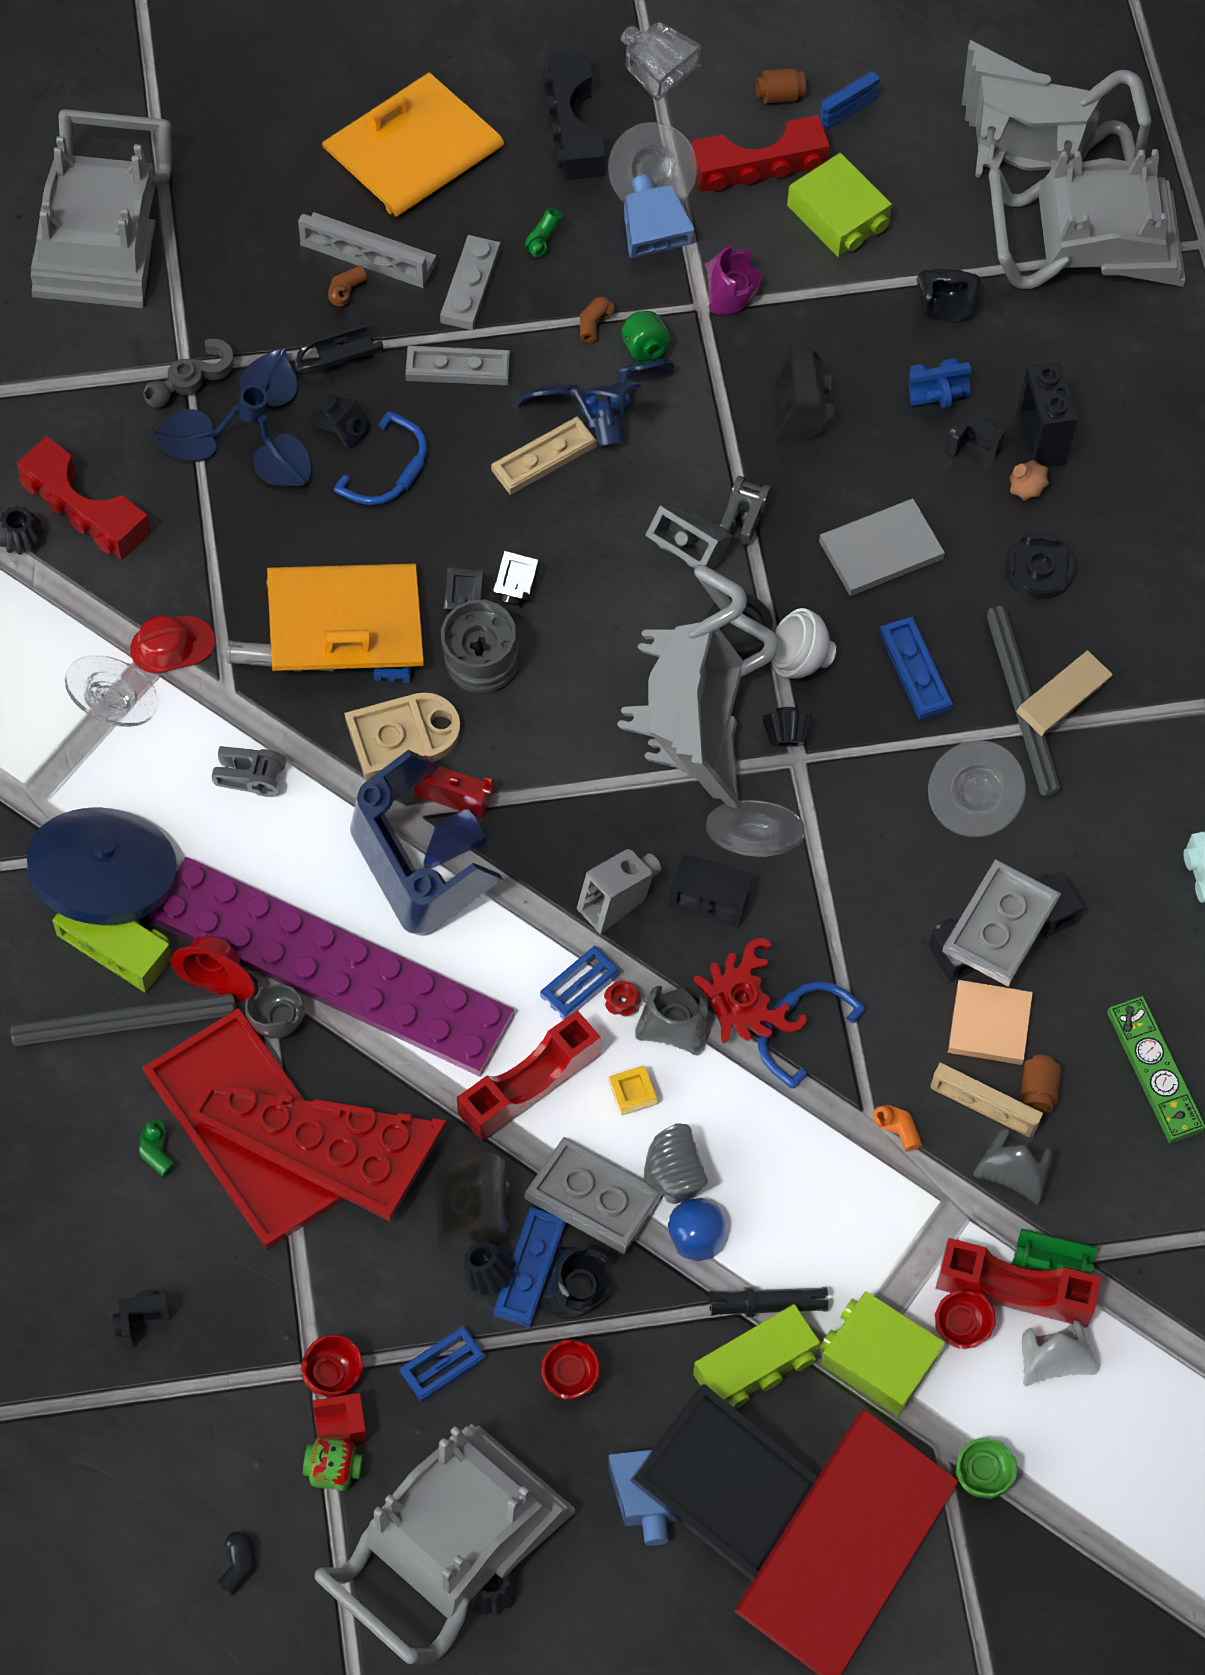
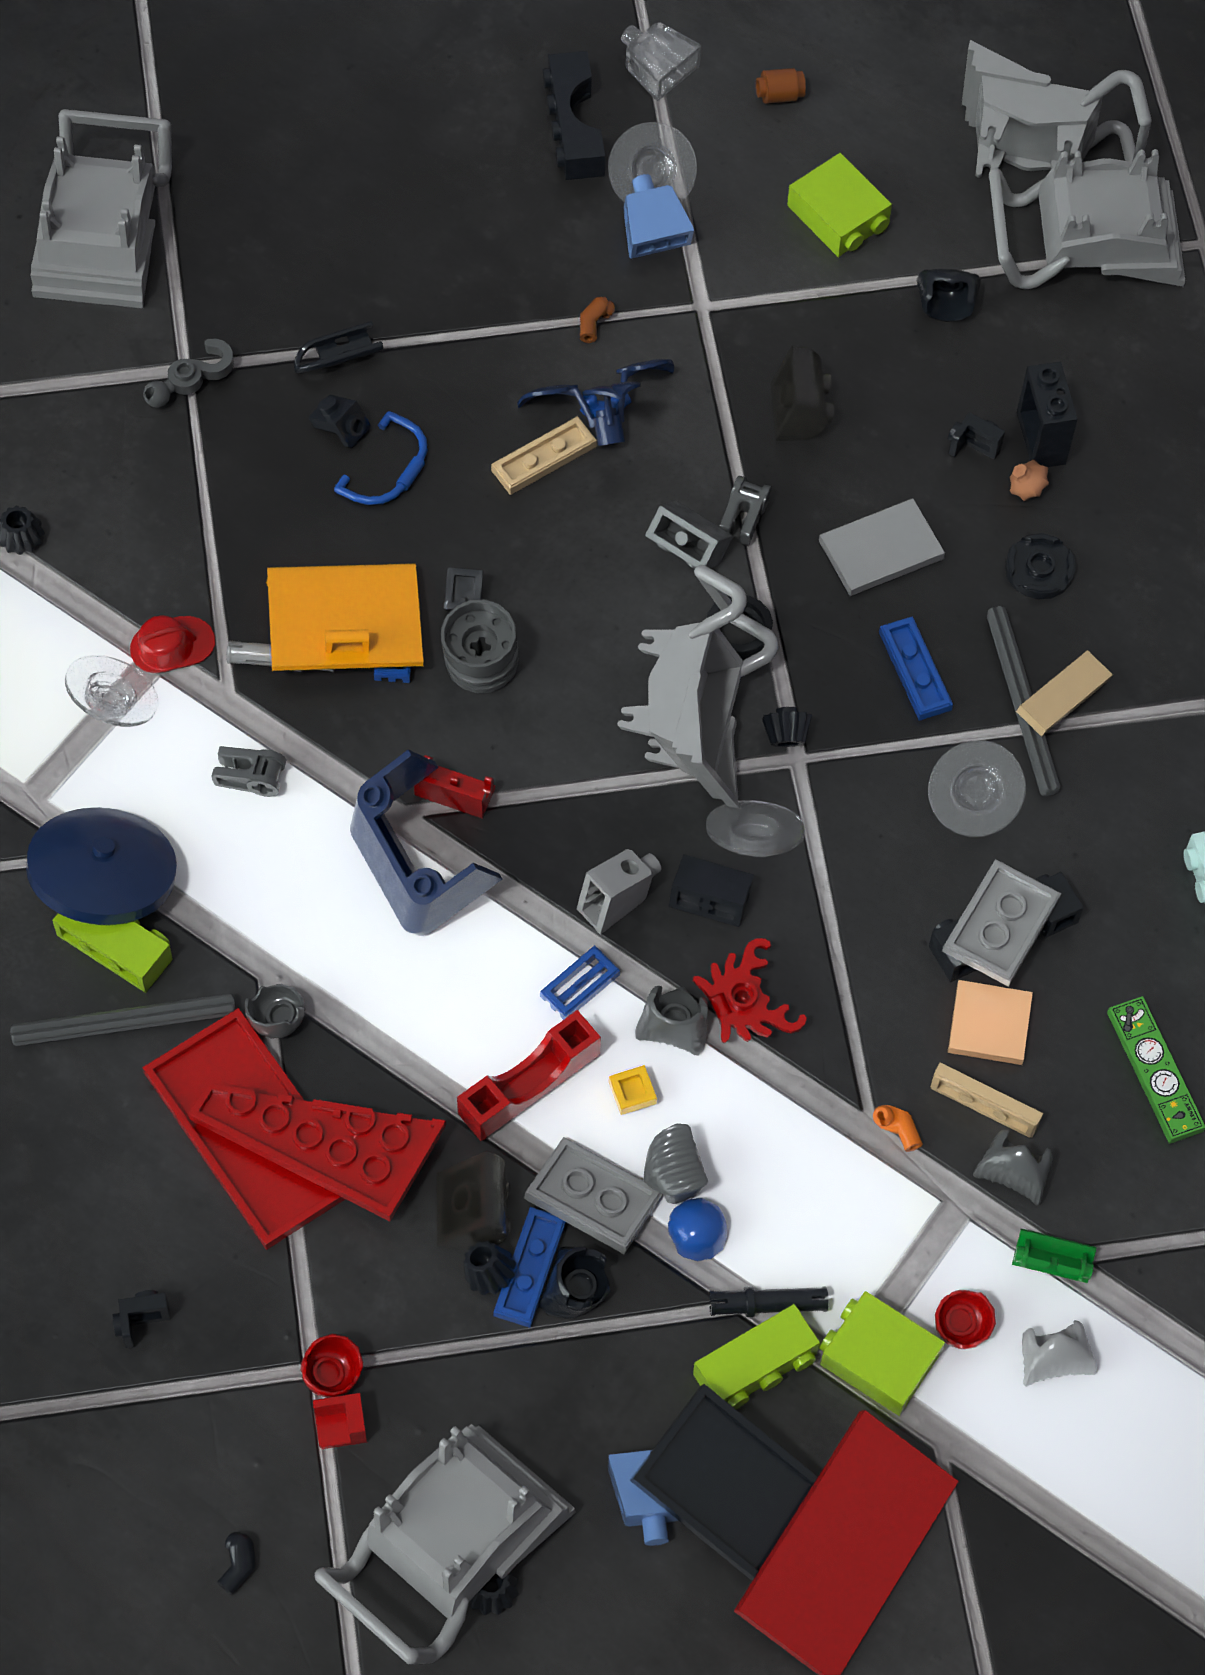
(112, 523): red arch -> none
(152, 1146): green arm -> none
(213, 966): red piece -> none
(262, 383): dark blue plant -> none
(332, 1463): bright green head -> none
(336, 967): magenta plate -> none
(342, 284): dark orange arm -> none
(366, 249): light grey fence -> none
(399, 725): tan tile -> none
(413, 144): light orange container -> none
(449, 1377): blue tile -> none
(453, 837): clear blue tile -> none
(457, 365): light grey tile -> none
(470, 282): light grey plate -> none
(515, 578): bracket -> none
(537, 240): green arm -> none
(571, 1369): red hair -> none
(622, 989): red plate -> none
(644, 334): green head -> none
(726, 164): red arch -> none
(731, 281): magenta hair -> none
(792, 999): blue piece -> none
(802, 645): white piece -> none
(849, 100): blue tile -> none
(939, 383): blue hips -> none
(986, 1468): bright green hair -> none
(1040, 1083): dark orange brick -> none
(1051, 1294): red arch -> none

